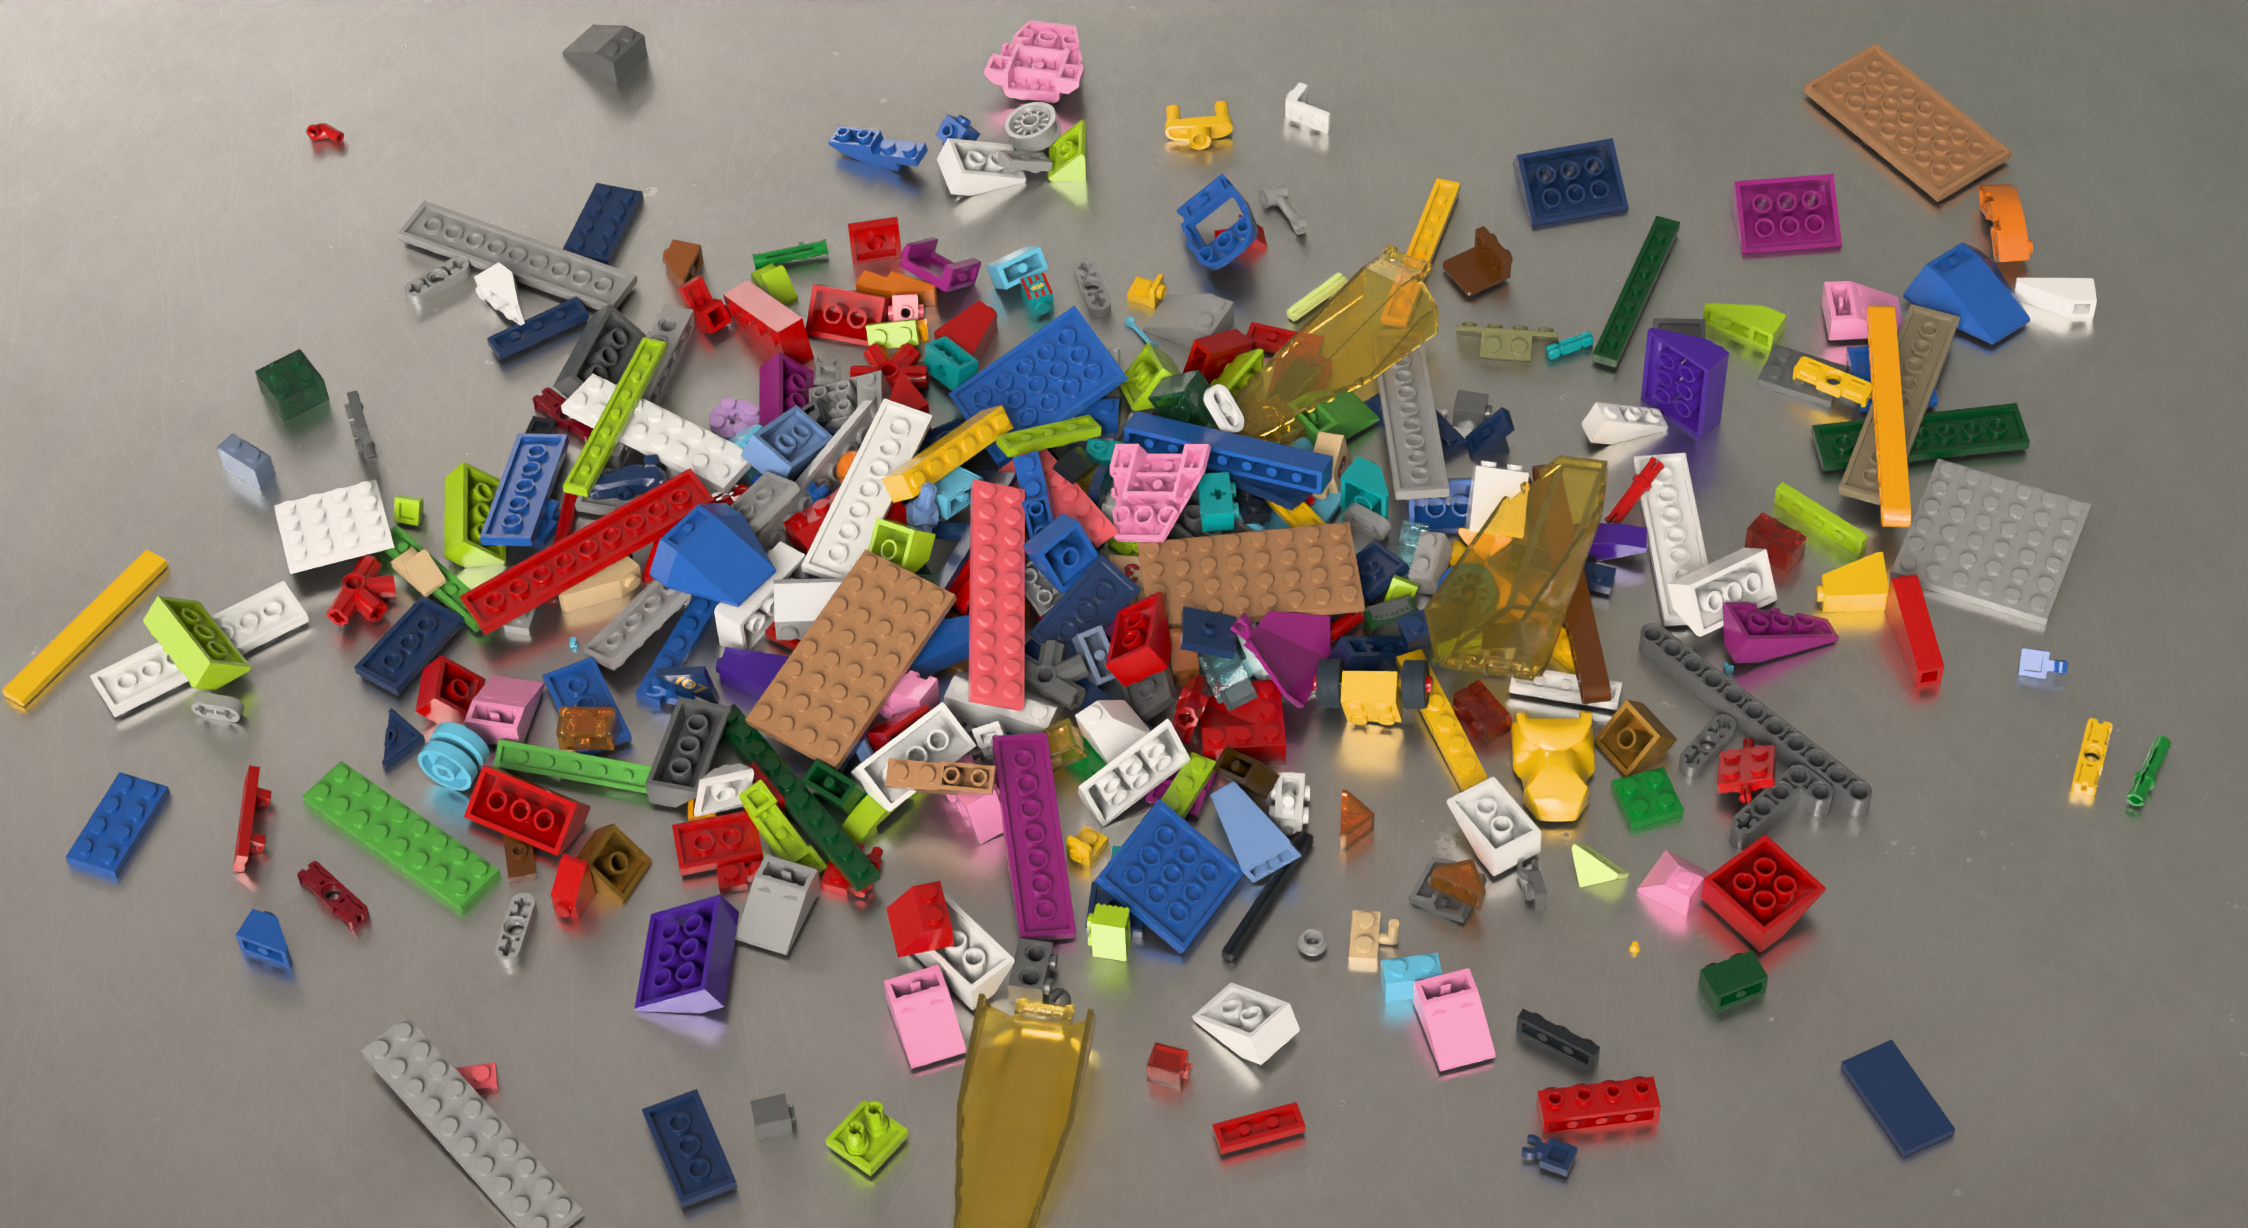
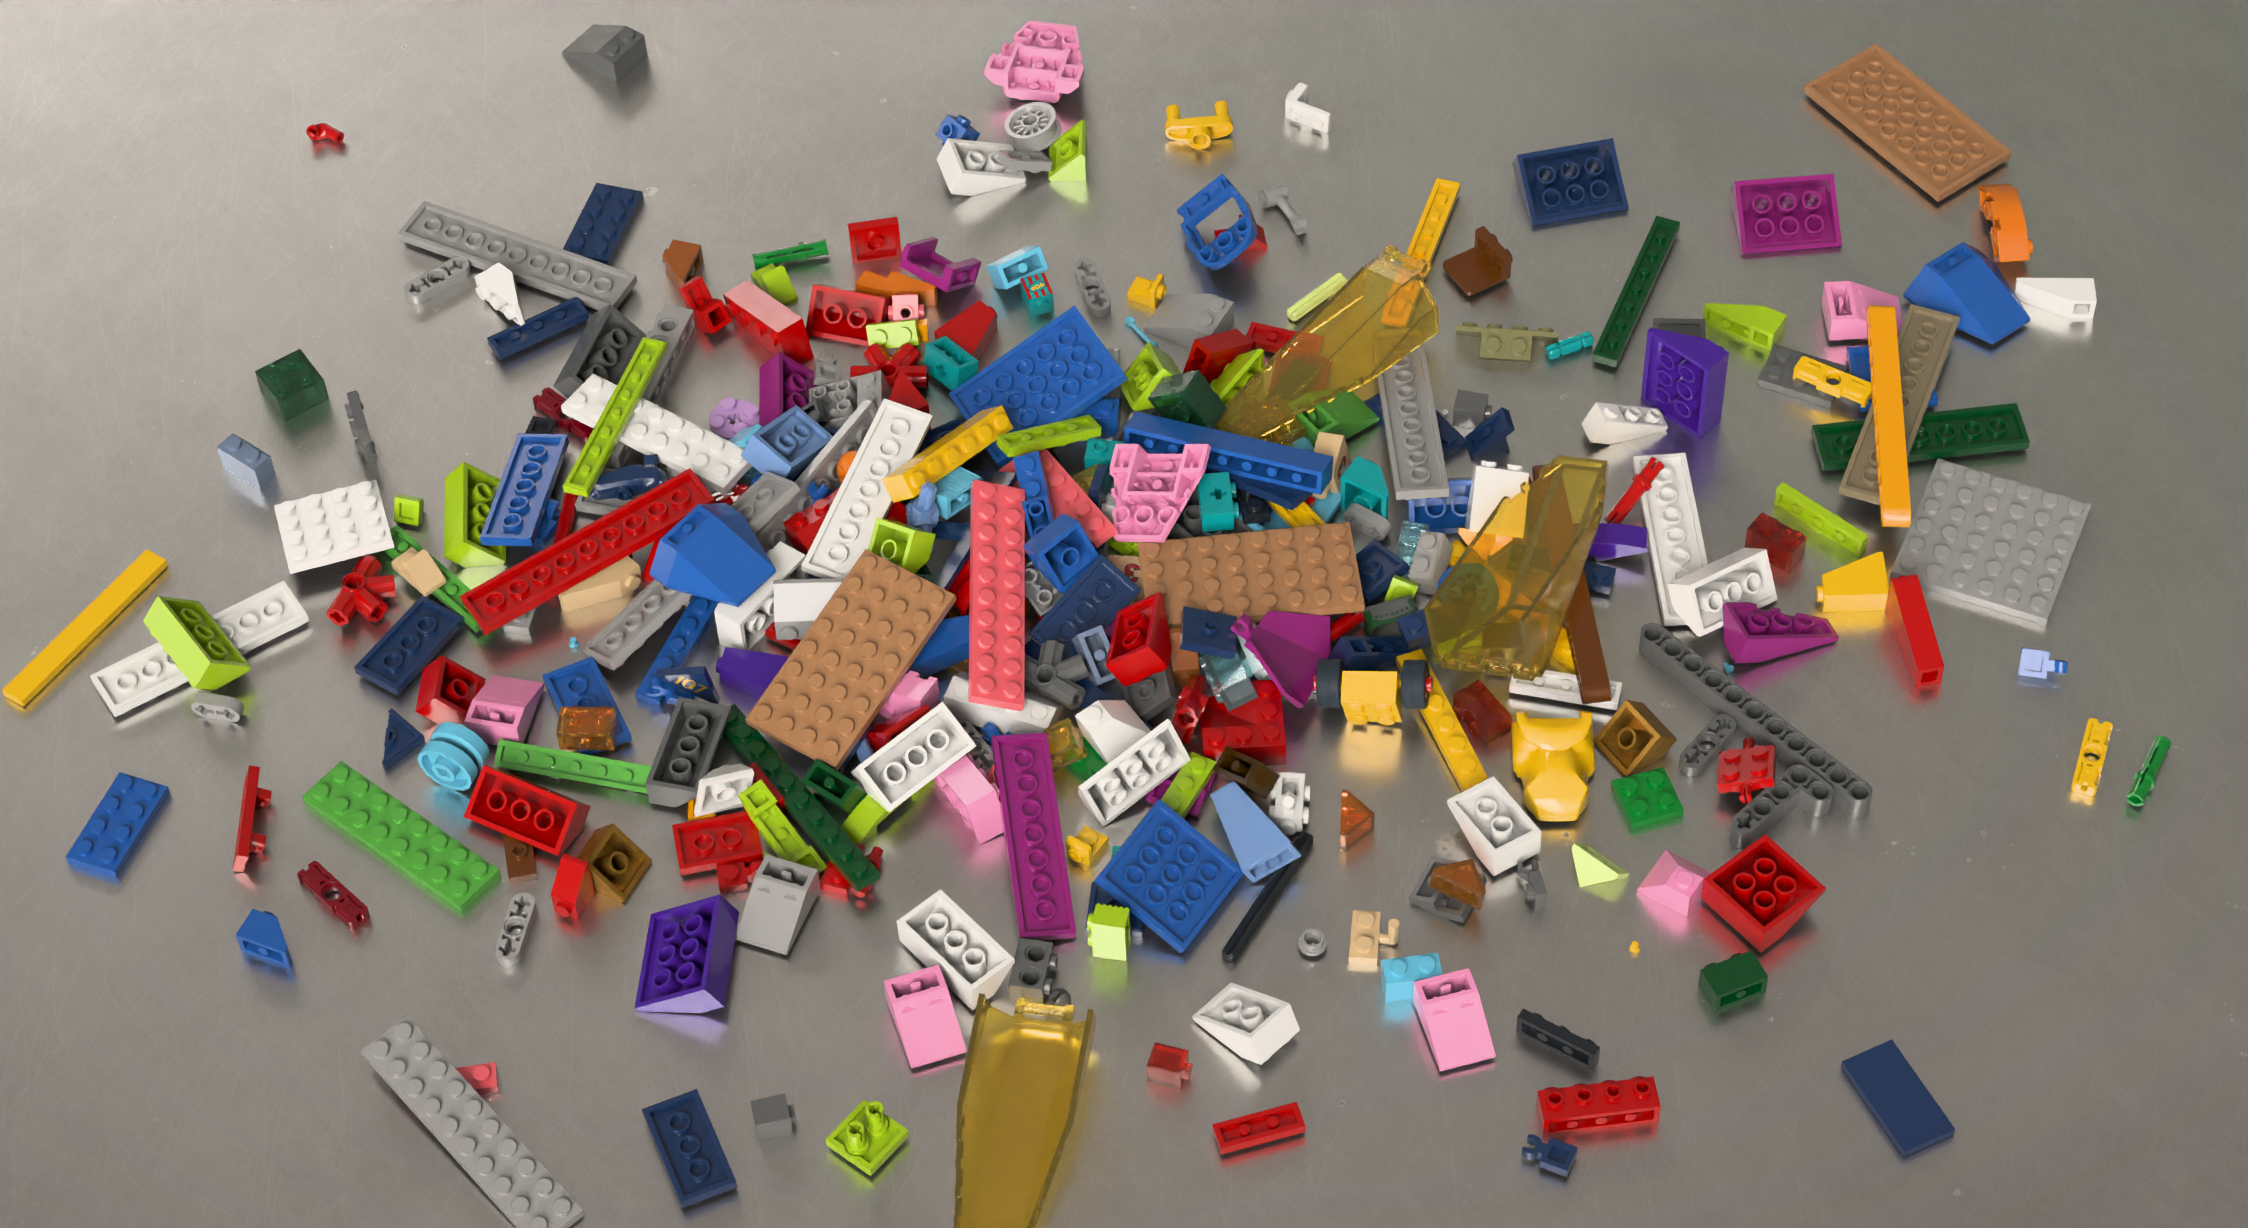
(875, 150): blue slope -> none
(920, 920): red slope -> none
(941, 777): medium nougat slope -> none
(984, 735): white slope -> none
(1075, 465): black slope -> none
(1223, 408): white plate -> none

